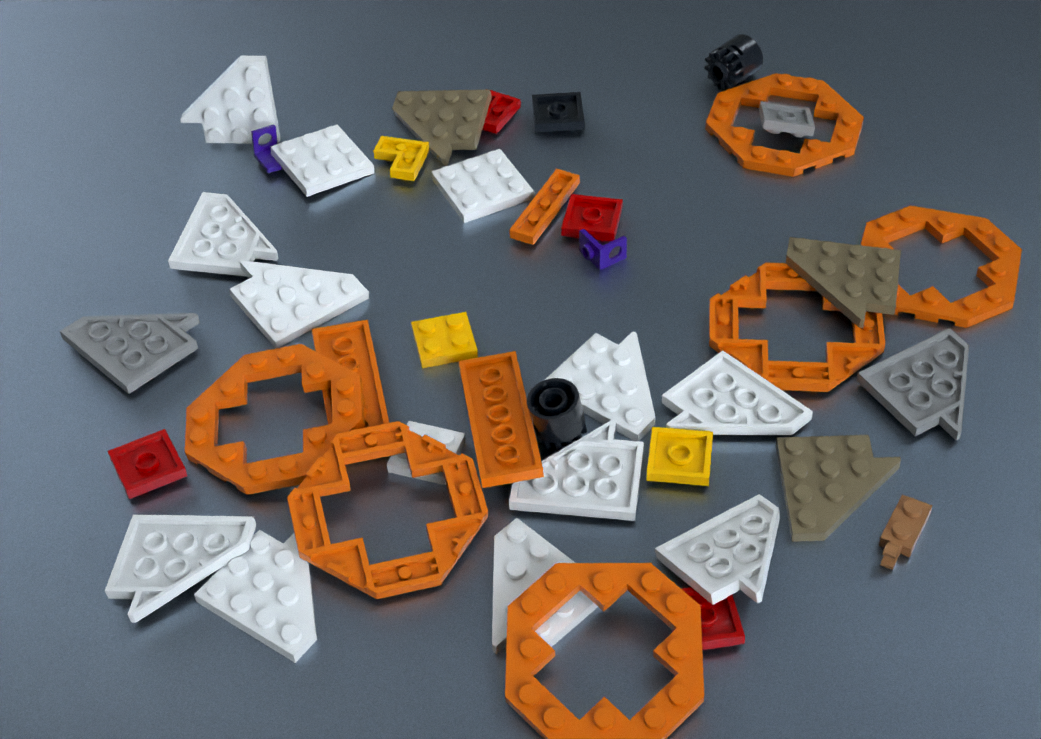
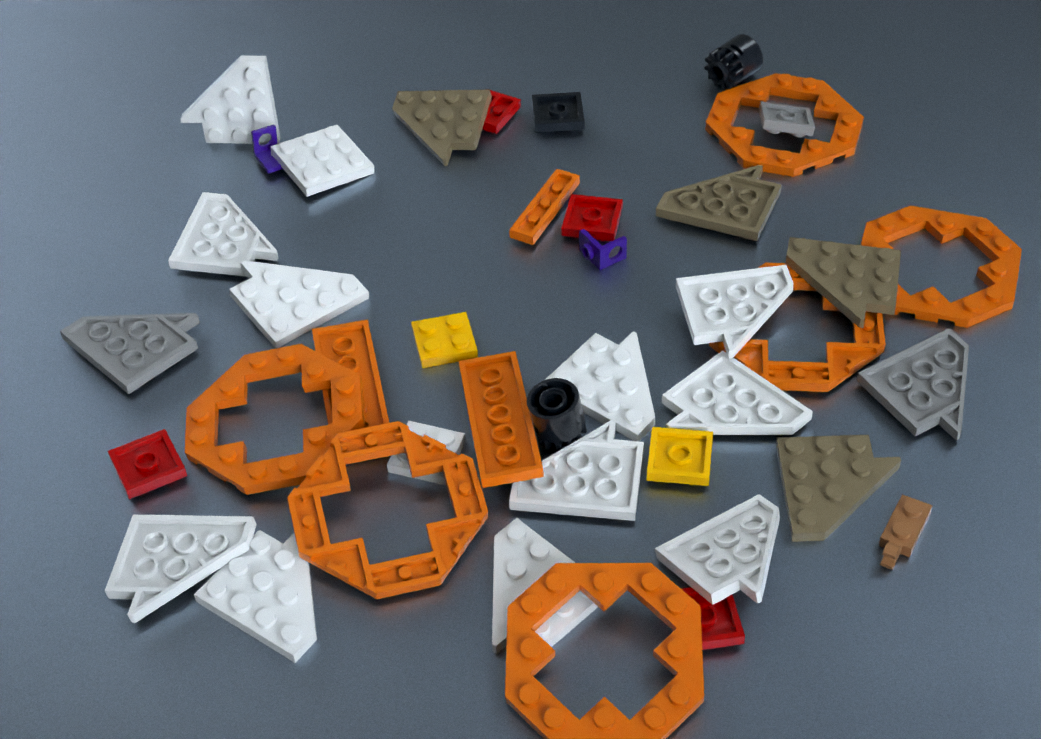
(405, 153): yellow plate -> none
(482, 185): white plate -> none
(727, 204): none -> dark tan wing
(732, 304): none -> white wing

